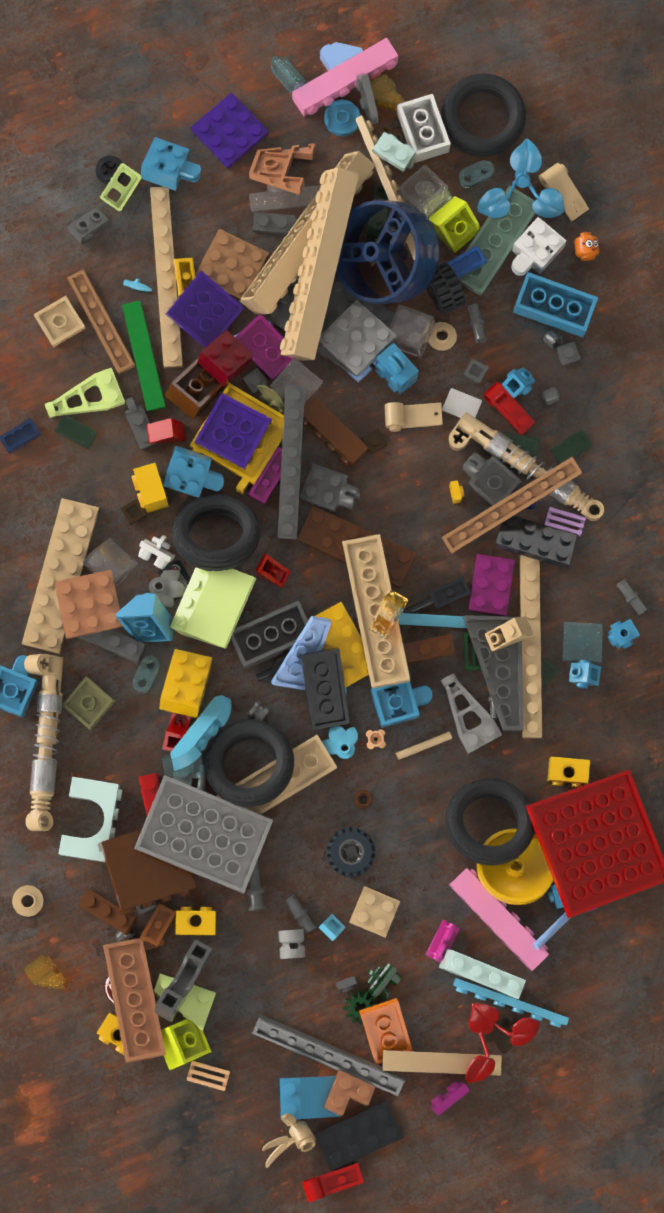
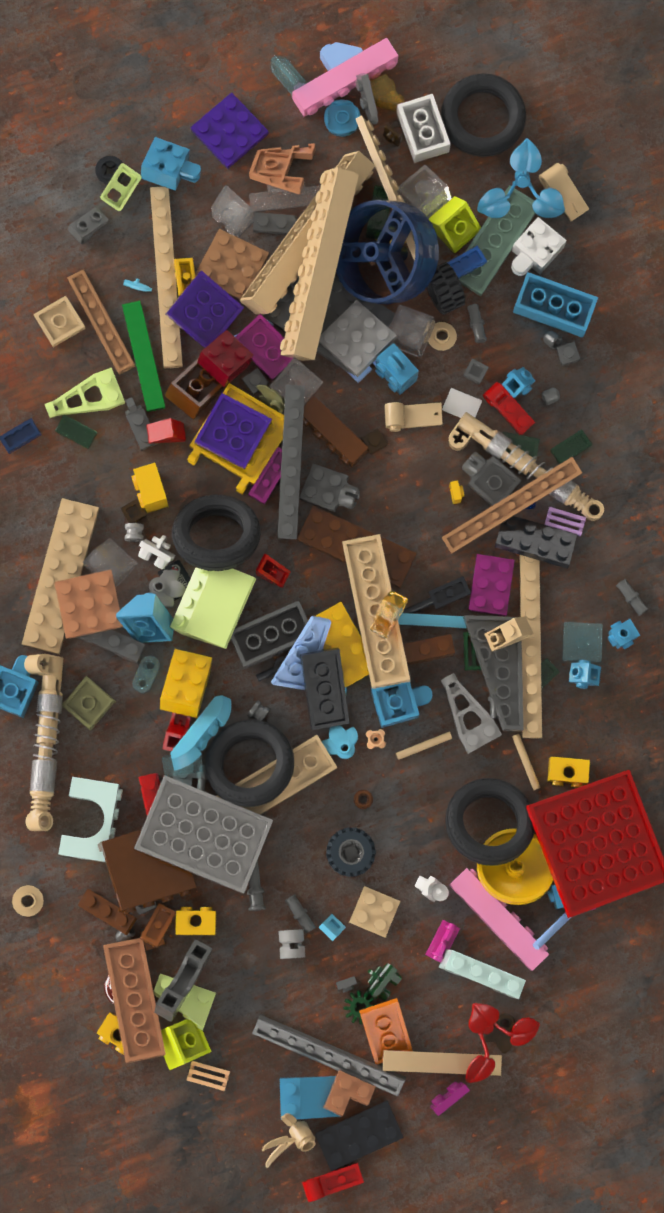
(44, 975): clear yellow slope -> none
(134, 532): none -> light grey wheel
(191, 475): dark azure brick -> none
(232, 212): none -> clear slope
(394, 152): light aqua bracket -> none
(432, 888): none -> white hips
(475, 174): clear light blue plate -> none
(518, 1006): medium azure plate -> none
(526, 762): none -> tan bar
(586, 246): orange head -> none

